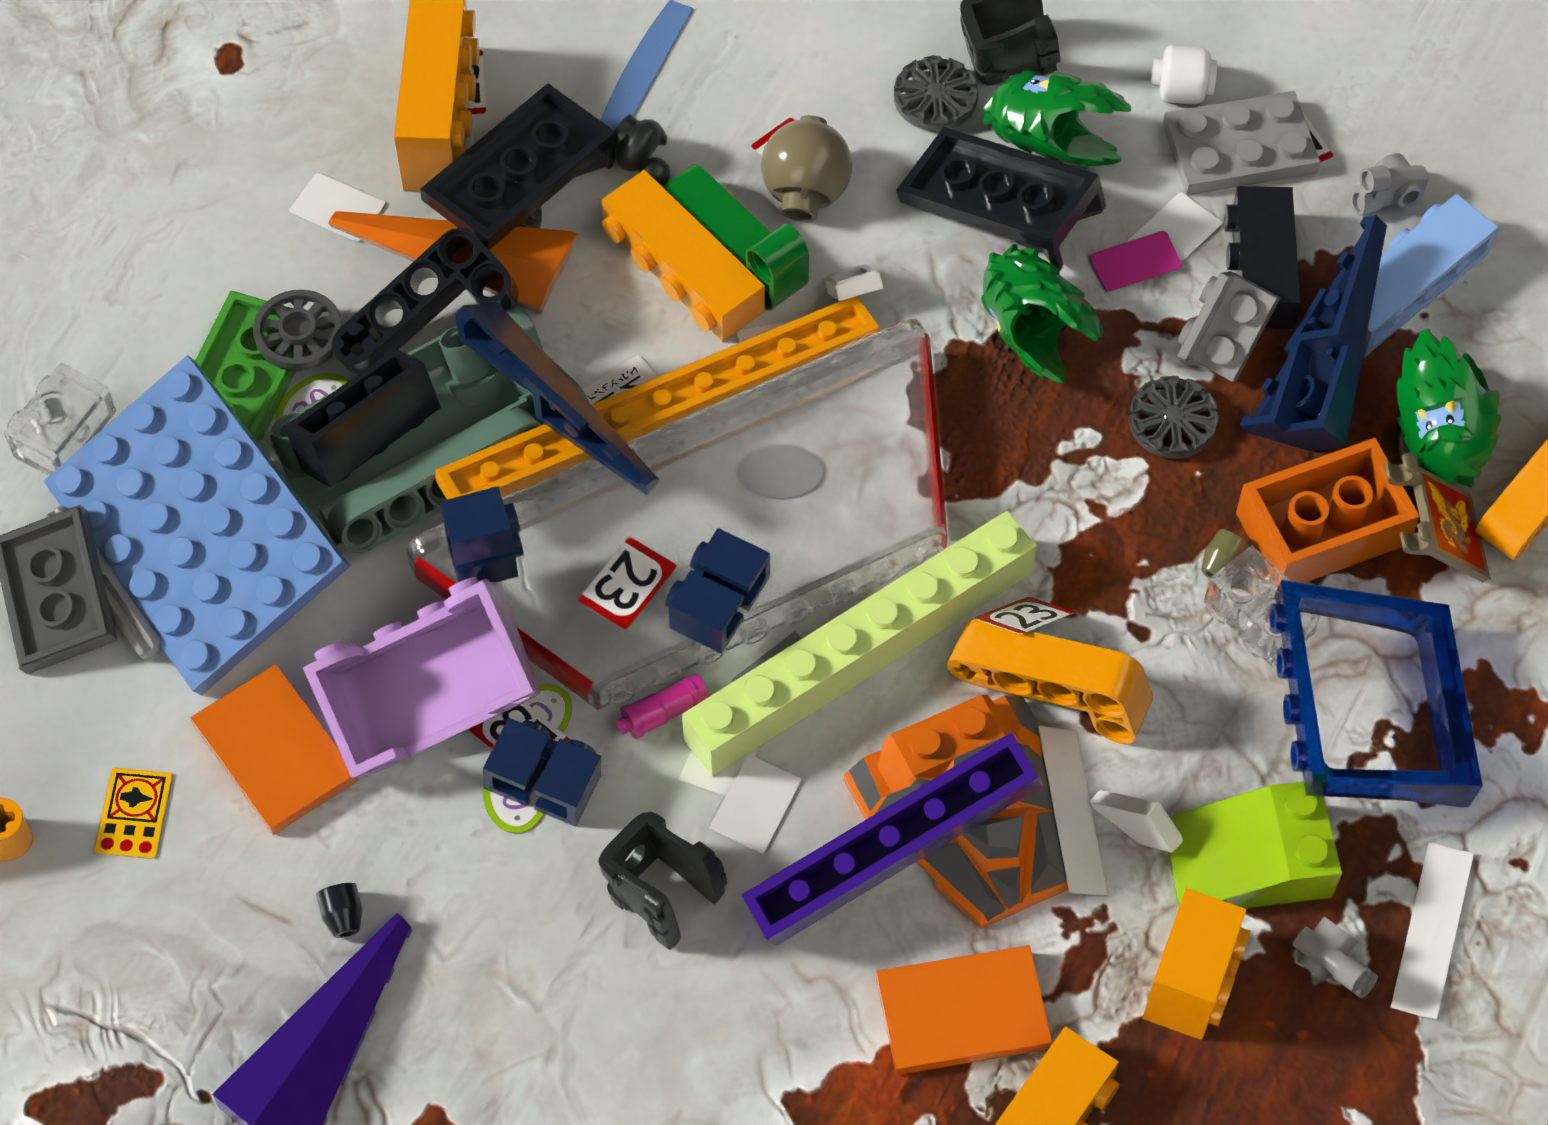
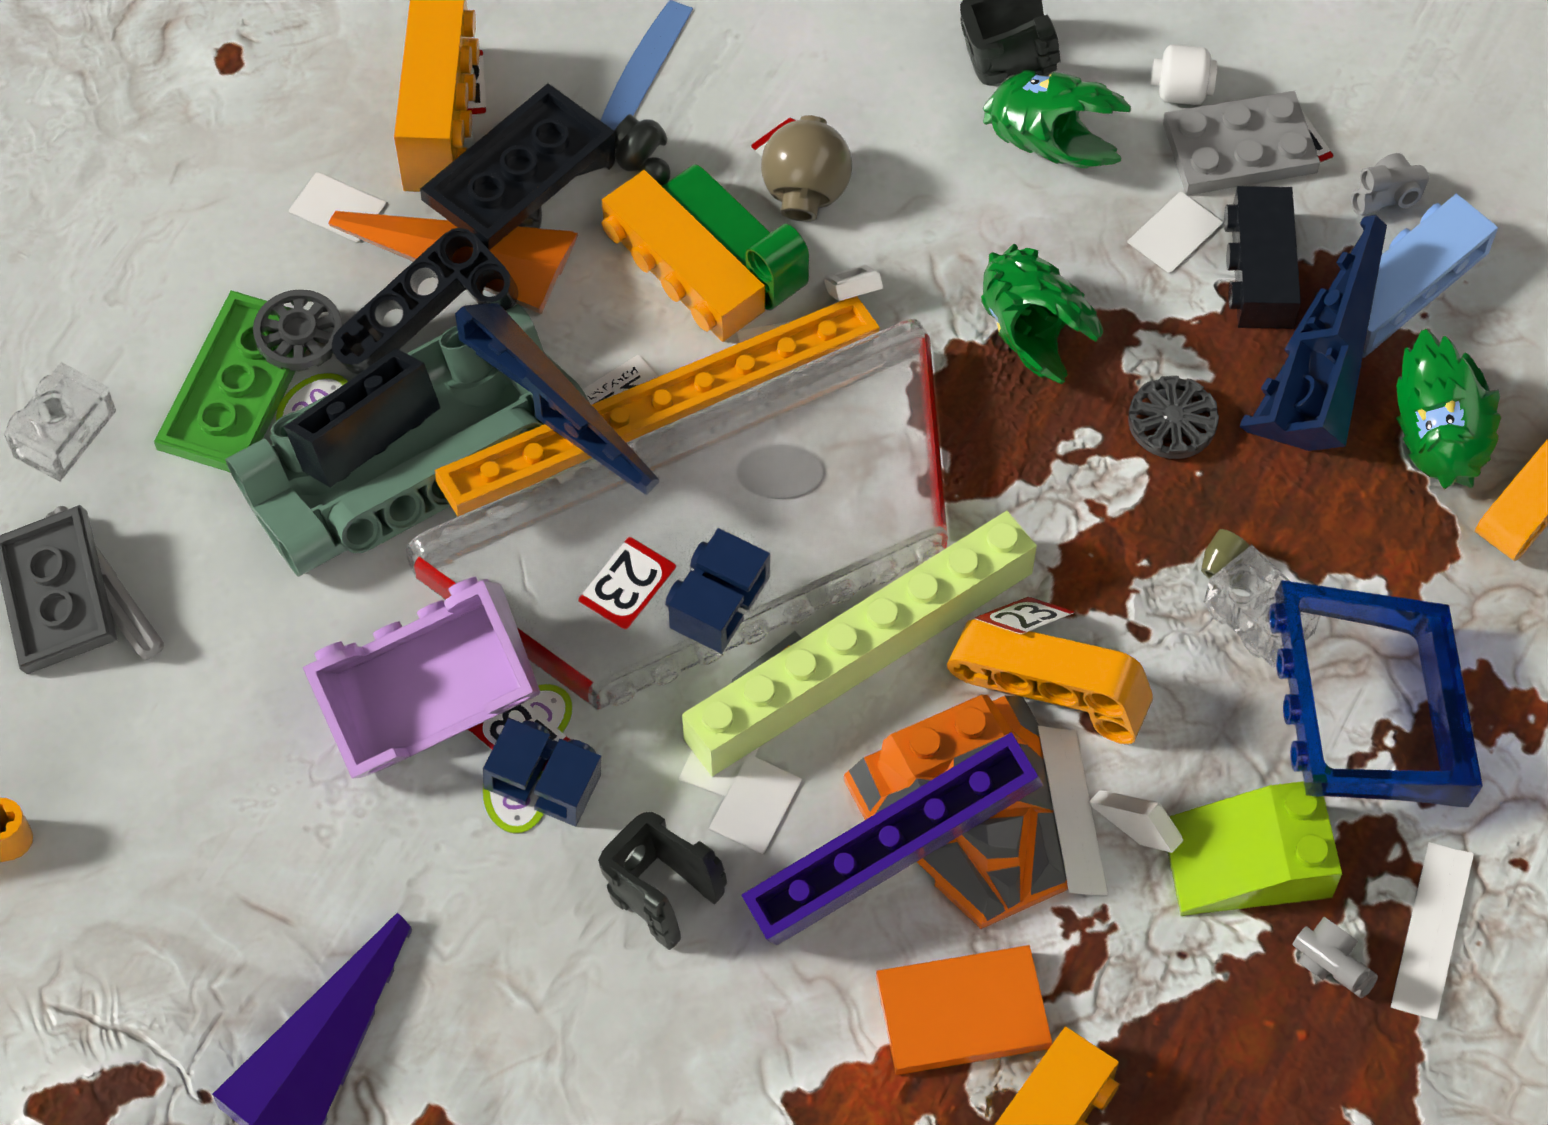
(133, 813): yellow sticker -> none
(197, 524): medium blue plate -> none
(274, 749): orange tile -> none
(341, 909): black hose -> none
(482, 535): dark blue piece -> none
(662, 706): dark pink piece -> none
(935, 93): dark grey wheel -> none
(1002, 190): black plate -> none
(1135, 261): dark pink sticker -> none
(1197, 965): light orange brick -> none
(1227, 324): light grey bracket -> none
(1327, 513): orange brick -> none
(1445, 518): flag -> none

